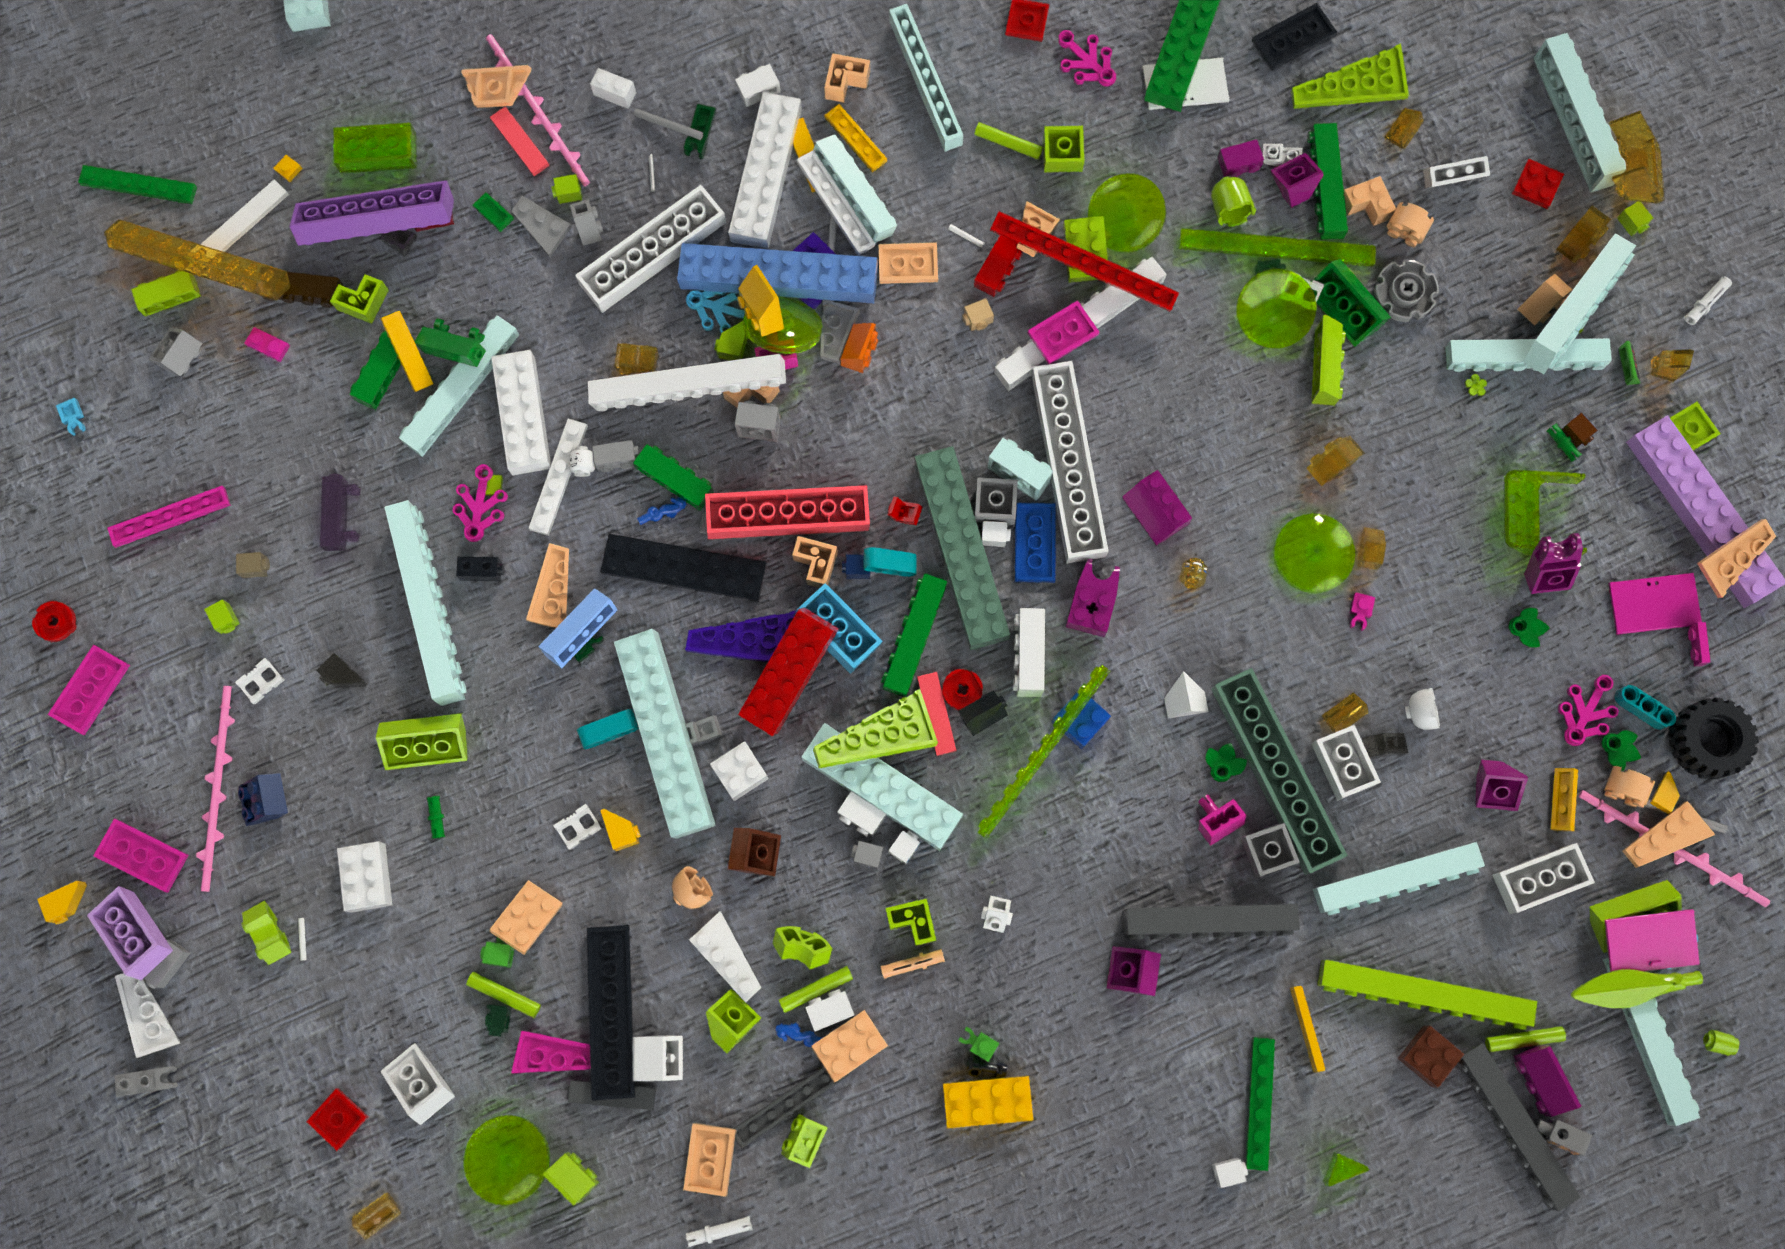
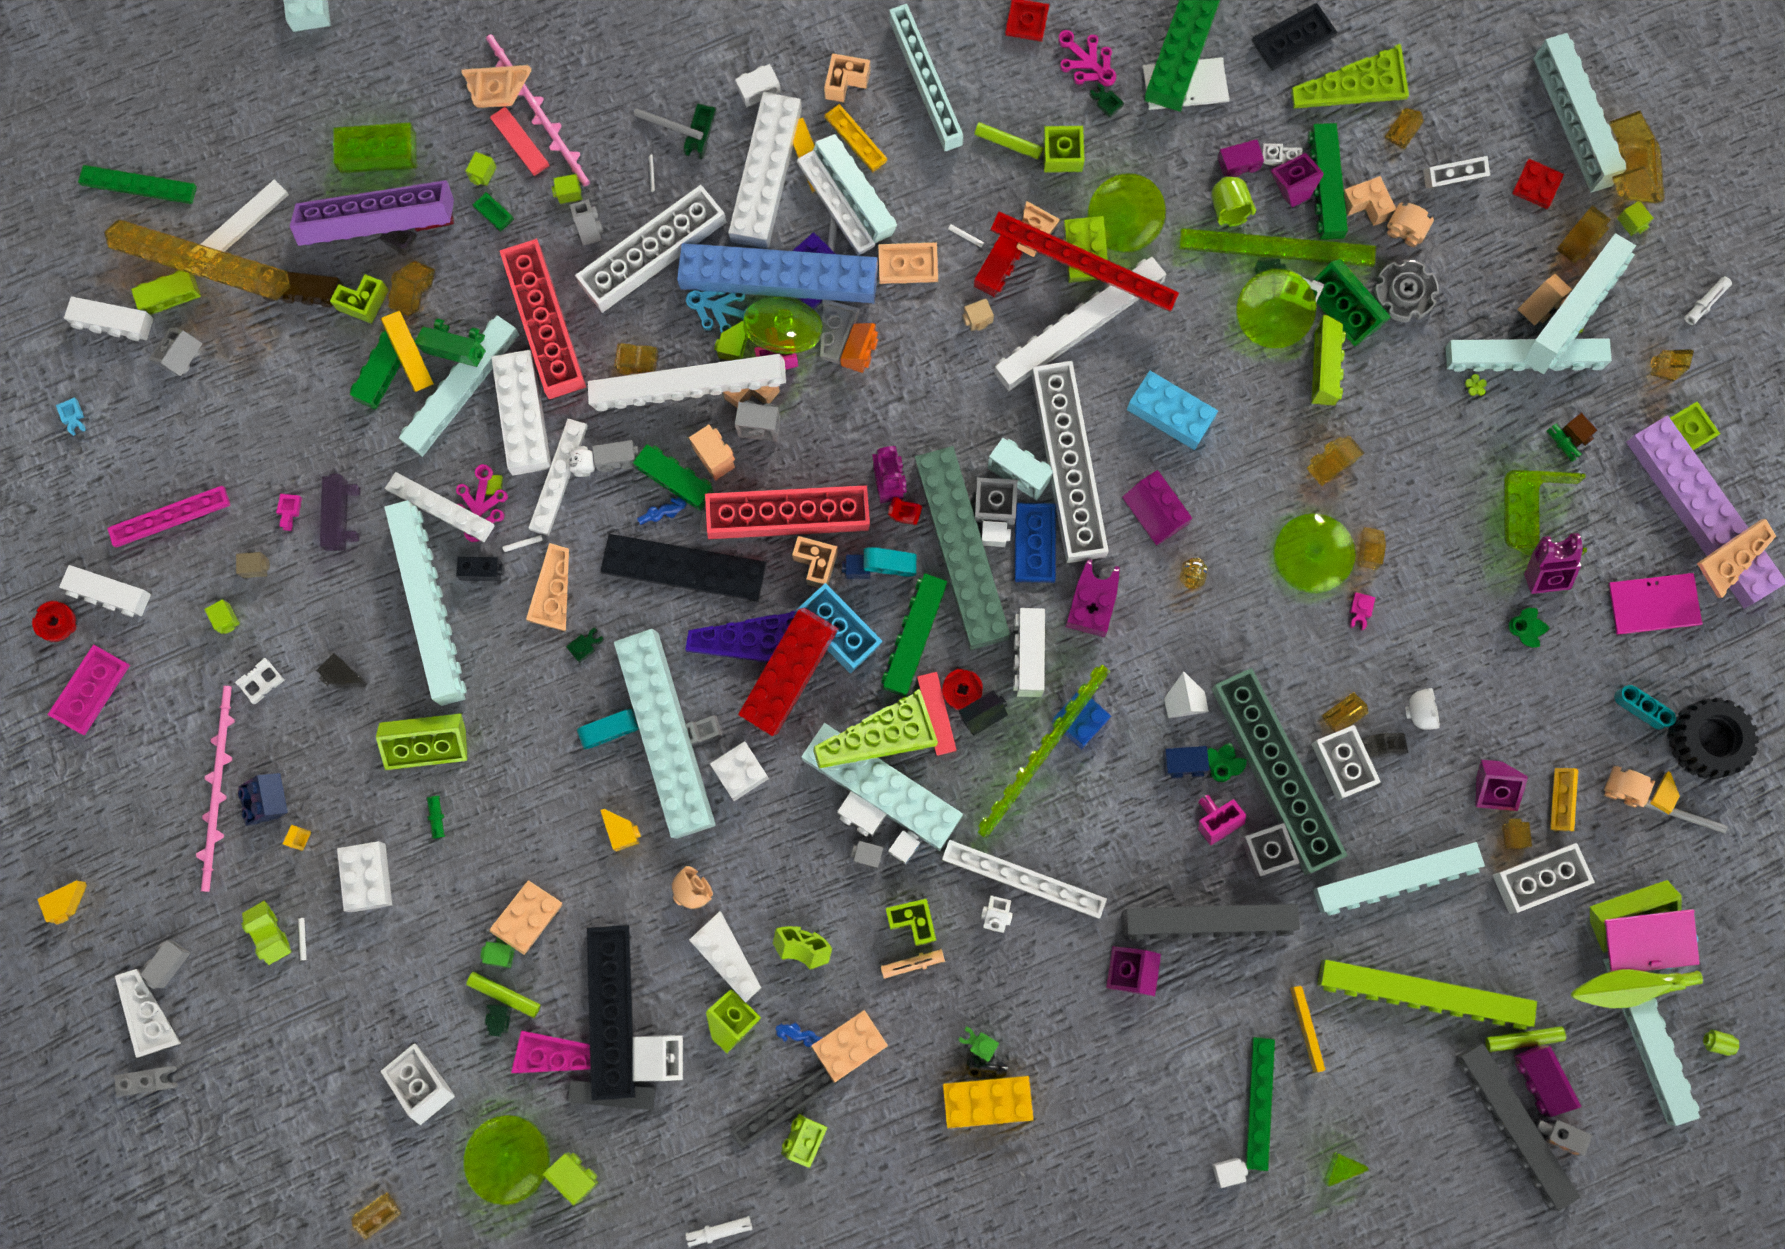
(105, 591): none -> white brick
(108, 318): none -> white brick
(129, 933): lavender brick -> none
(141, 855): dark pink plate -> none
(267, 344): dark pink plate -> none
(287, 168): yellow plate -> none
(288, 507): none -> dark pink plate
(297, 837): none -> yellow tile
(337, 1119): red plate -> none
(408, 287): none -> clear yellow brick
(440, 507): none -> white plate
(480, 169): none -> lime brick
(522, 543): none -> white piece
(542, 319): none -> coral brick
(543, 225): light grey wing -> none
(575, 822): white piece -> none
(578, 628): light blue brick -> none
(613, 88): white brick -> none
(709, 1159): light nougat plate -> none
(712, 451): none -> light nougat brick
(754, 851): copper slope -> none
(760, 303): yellow slope -> none
(816, 989): lime piece -> none
(829, 1010): white brick -> none
(888, 474): none -> magenta brick
(1024, 879): none -> white plate
(1063, 332): dark pink plate -> none
(1108, 102): none -> dark green plate
(1172, 410): none -> medium azure brick
(1186, 761): none -> dark blue brick
(1430, 1056): copper brick -> none
(1516, 834): none -> clear yellow brick
(1586, 713): dark pink plant -> none
(1623, 748): green plate -> none
(1629, 364): bright green slope -> none
(1669, 835): light nougat wing -> none
(1681, 855): bright pink plant -> none
(1699, 640): dark pink plate -> none

